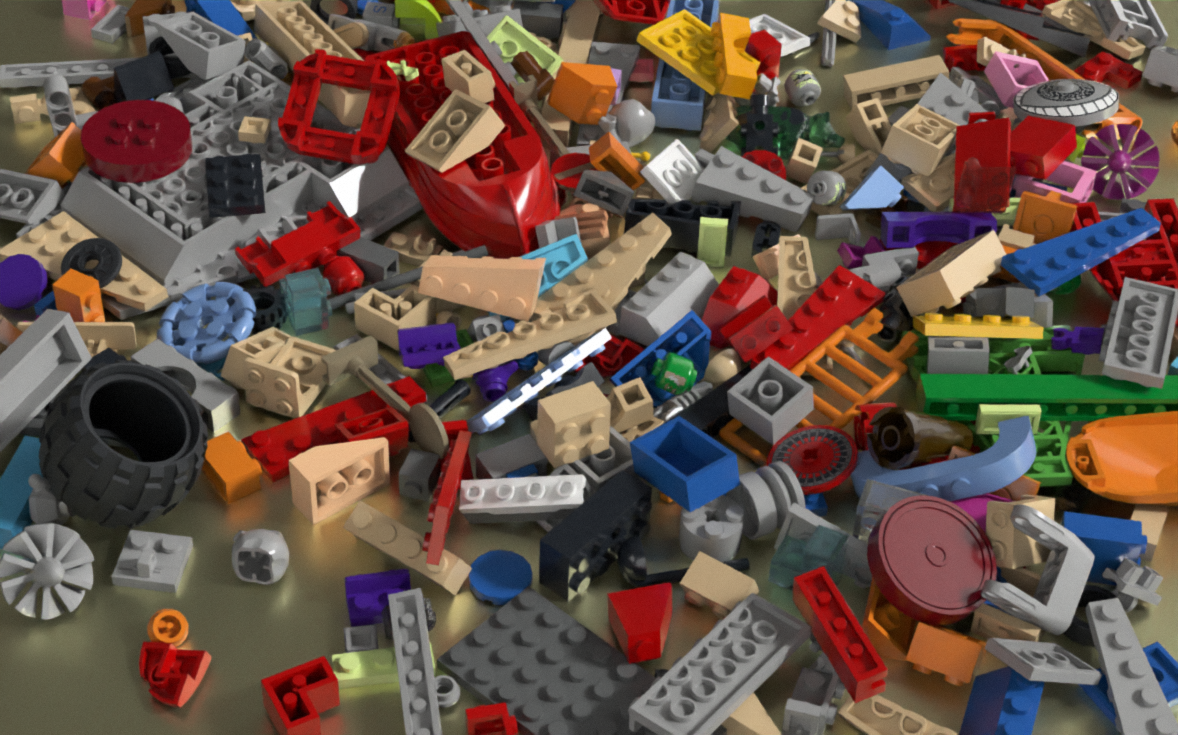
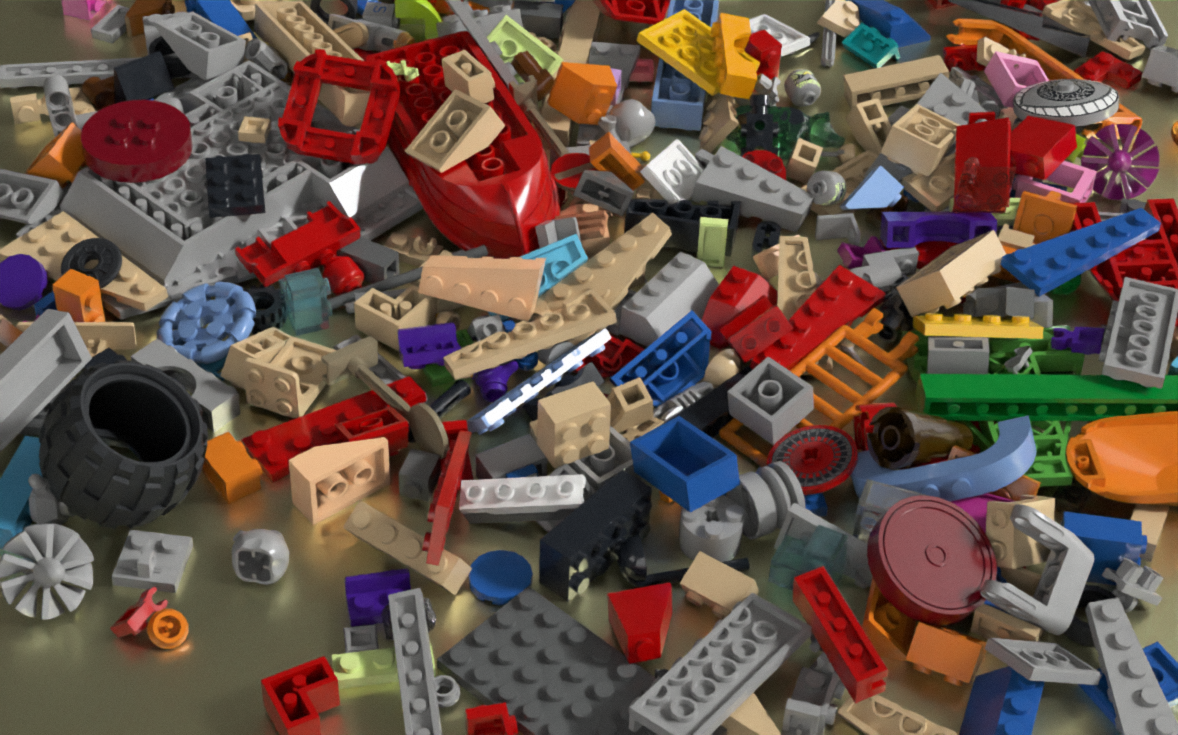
(135, 617): none -> red plate
(172, 671): red brick -> none
(674, 373): green head -> none
(871, 46): none -> teal bracket
(990, 415): yellowish green tile -> none

